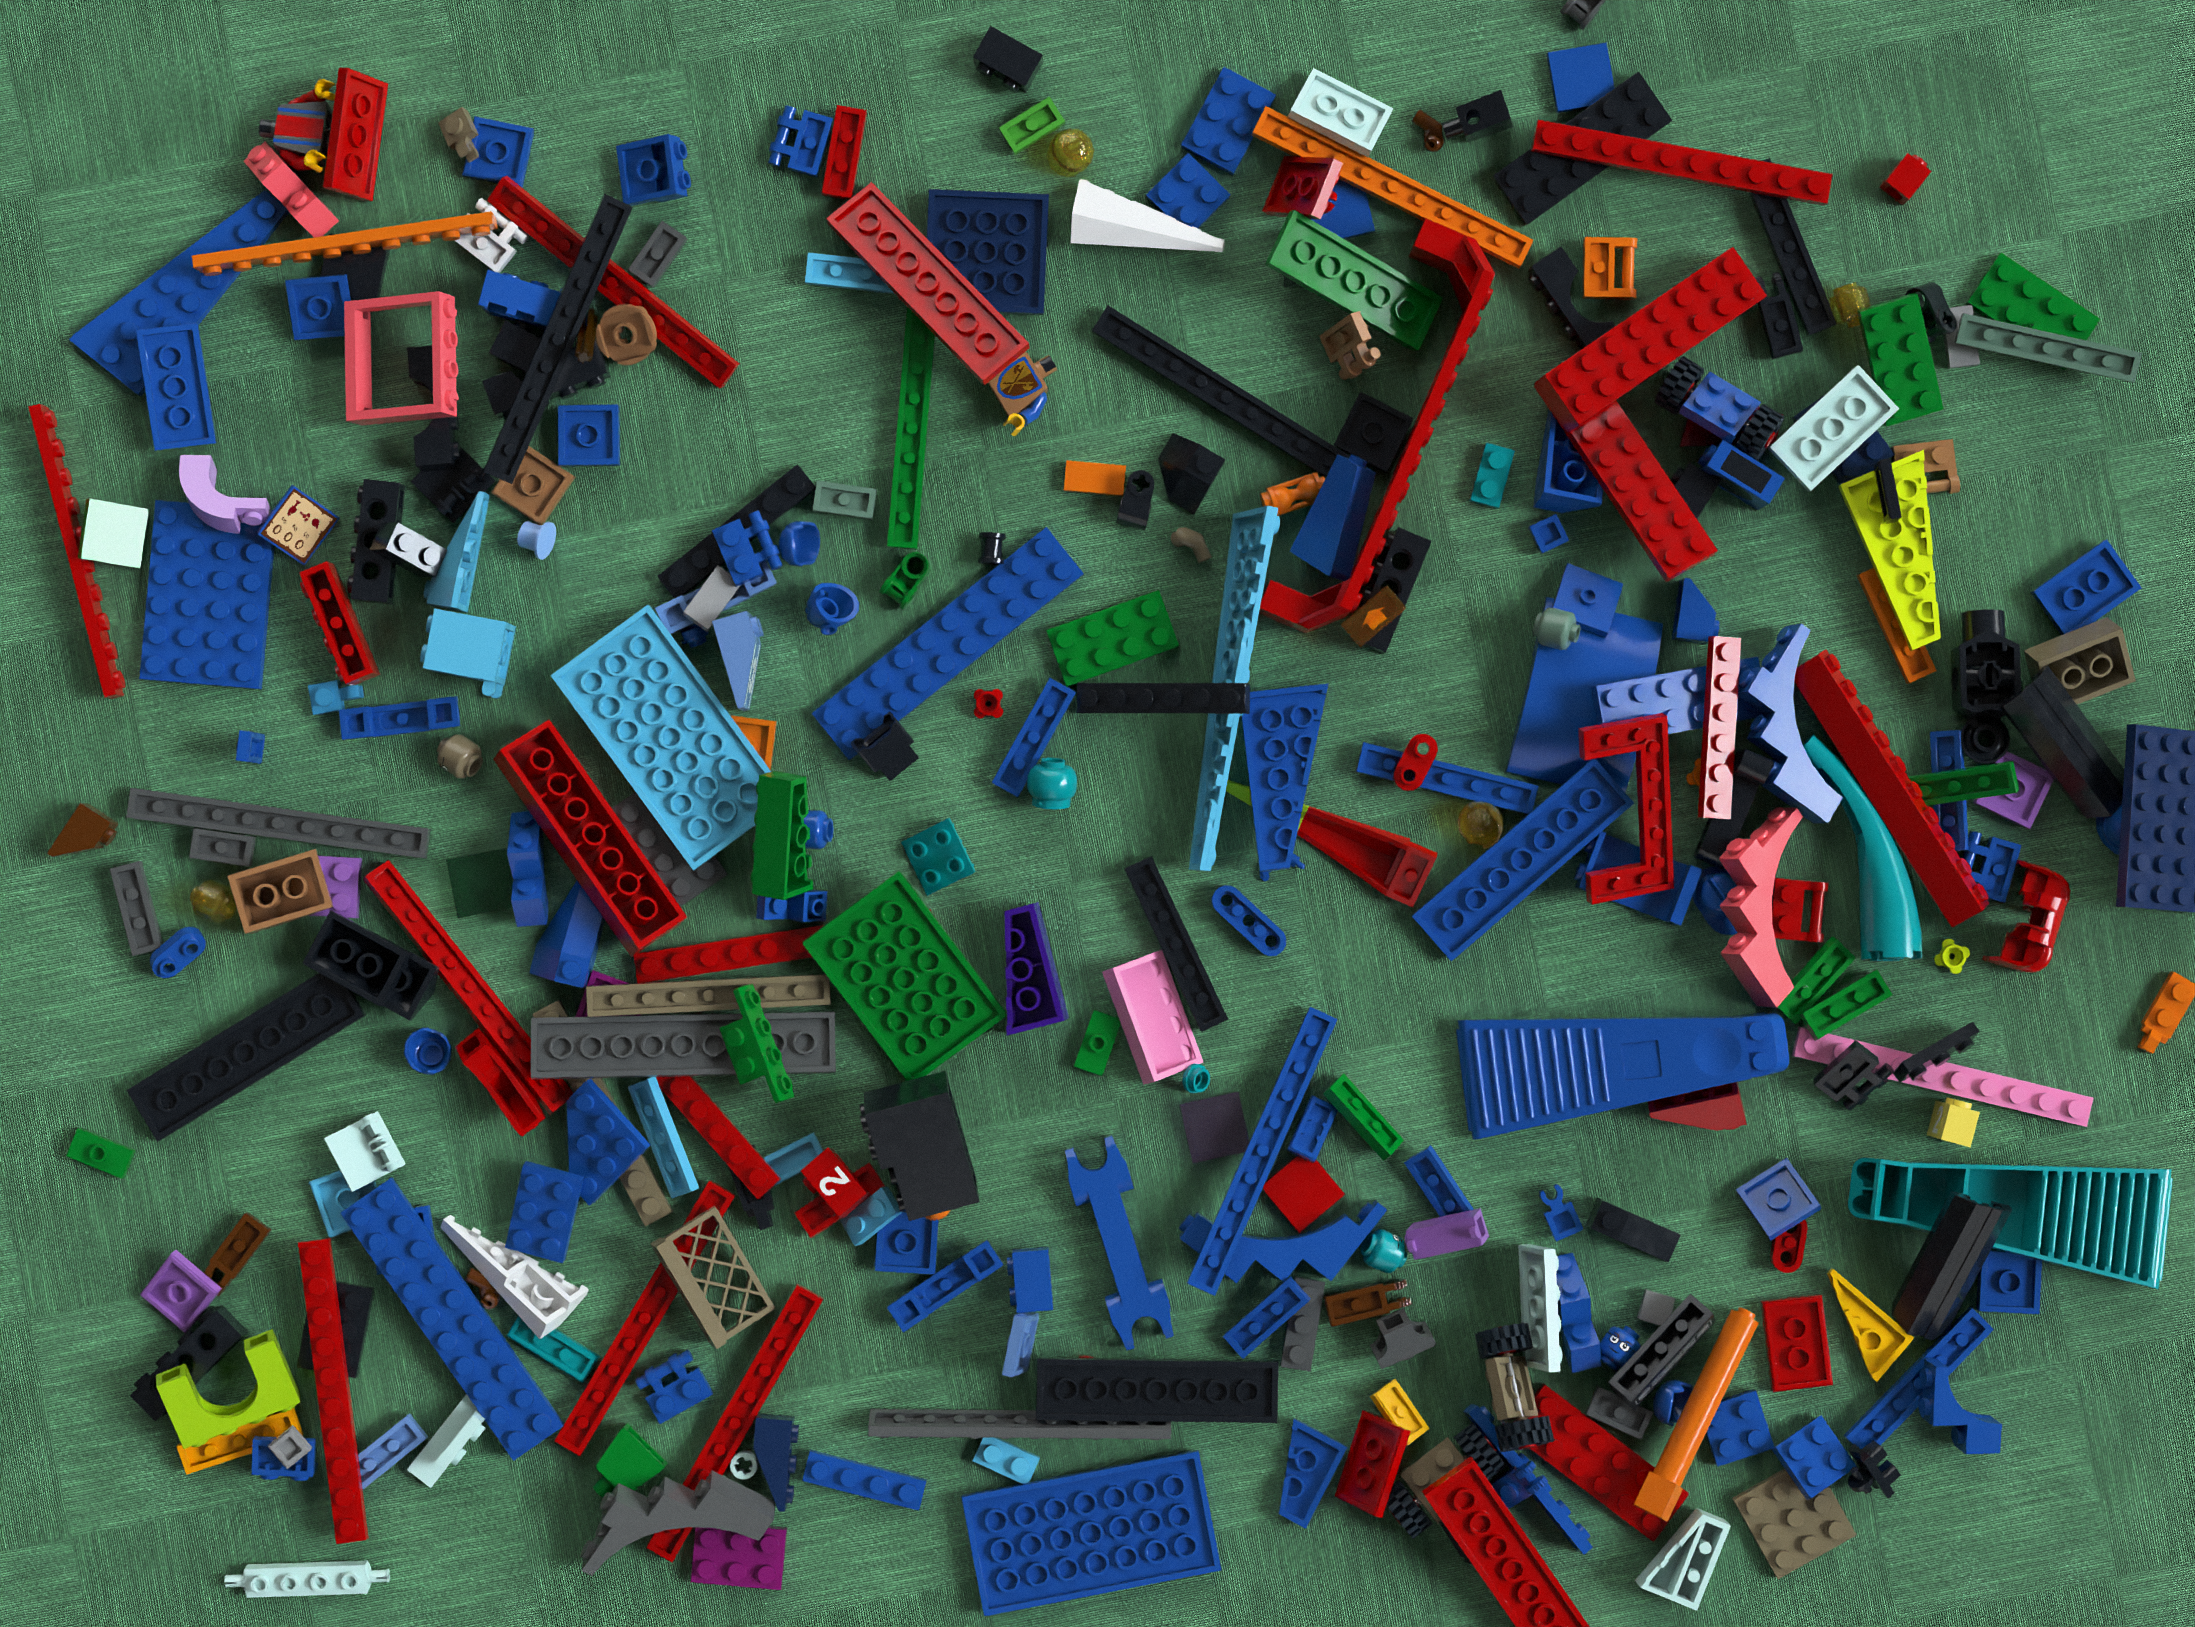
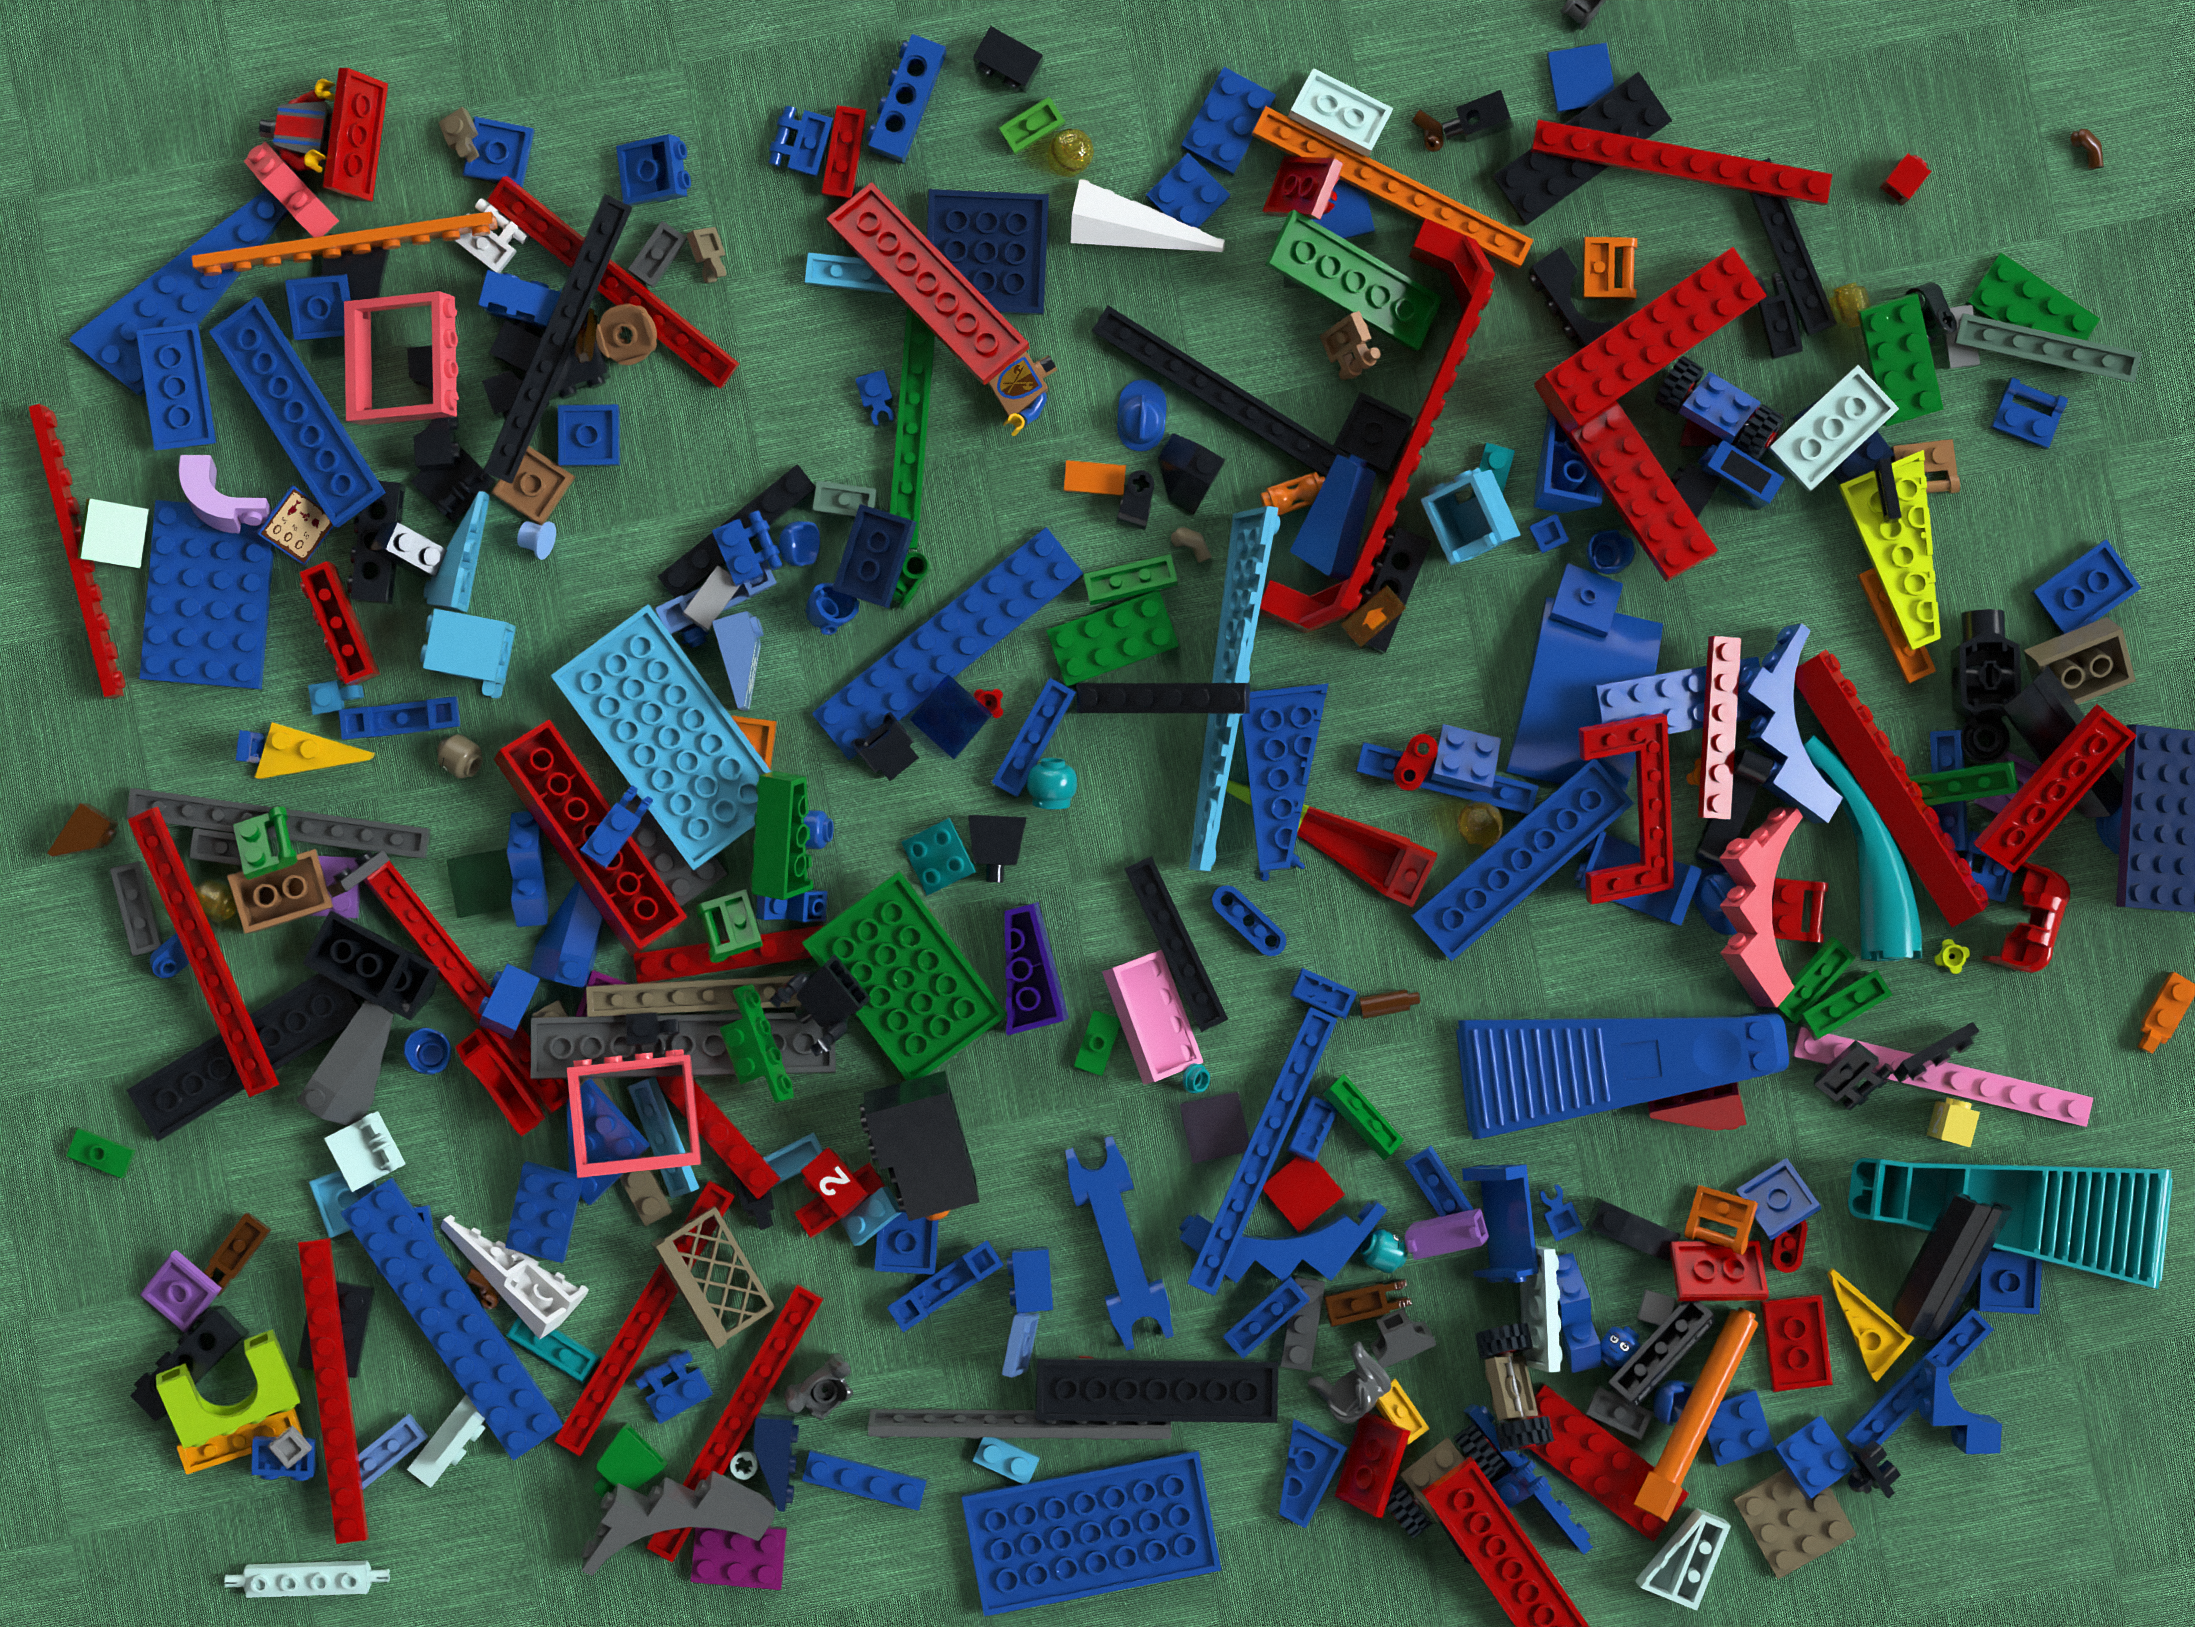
(203, 951): none -> red plate
(255, 843): none -> green plate
(297, 412): none -> blue plate
(297, 751): none -> yellow wing
(348, 878): none -> black plate
(348, 1075): none -> dark grey wedge
(509, 1000): none -> blue brick
(615, 829): none -> blue hinge
(616, 1064): none -> coral window
(645, 1028): none -> black plate
(708, 249): none -> dark tan plate
(738, 921): none -> green plate
(810, 1390): none -> dark grey hair
(825, 997): none -> black torso
(874, 556): none -> dark blue plate
(875, 392): none -> blue plate
(897, 144): none -> blue brick
(951, 717): none -> clear blue plate
(991, 548): black bush -> none
(996, 842): none -> black torso
(1130, 579): none -> green plate
(1141, 415): none -> blue piece
(1323, 993): none -> blue plate
(1355, 1391): none -> dark grey hair
(1387, 1003): none -> reddish brown cylinder
(1466, 759): none -> blue plate
(1473, 525): none -> medium azure container
(1507, 1221): none -> blue panel
(1556, 628): sand green head -> none
(1610, 552): none -> blue hair
(1693, 615): blue slope -> none
(1716, 1273): none -> red tile
(1724, 1209): none -> orange plate
(2024, 422): none -> blue plate
(2055, 788): none -> red plate
(2091, 144): none -> reddish brown arm

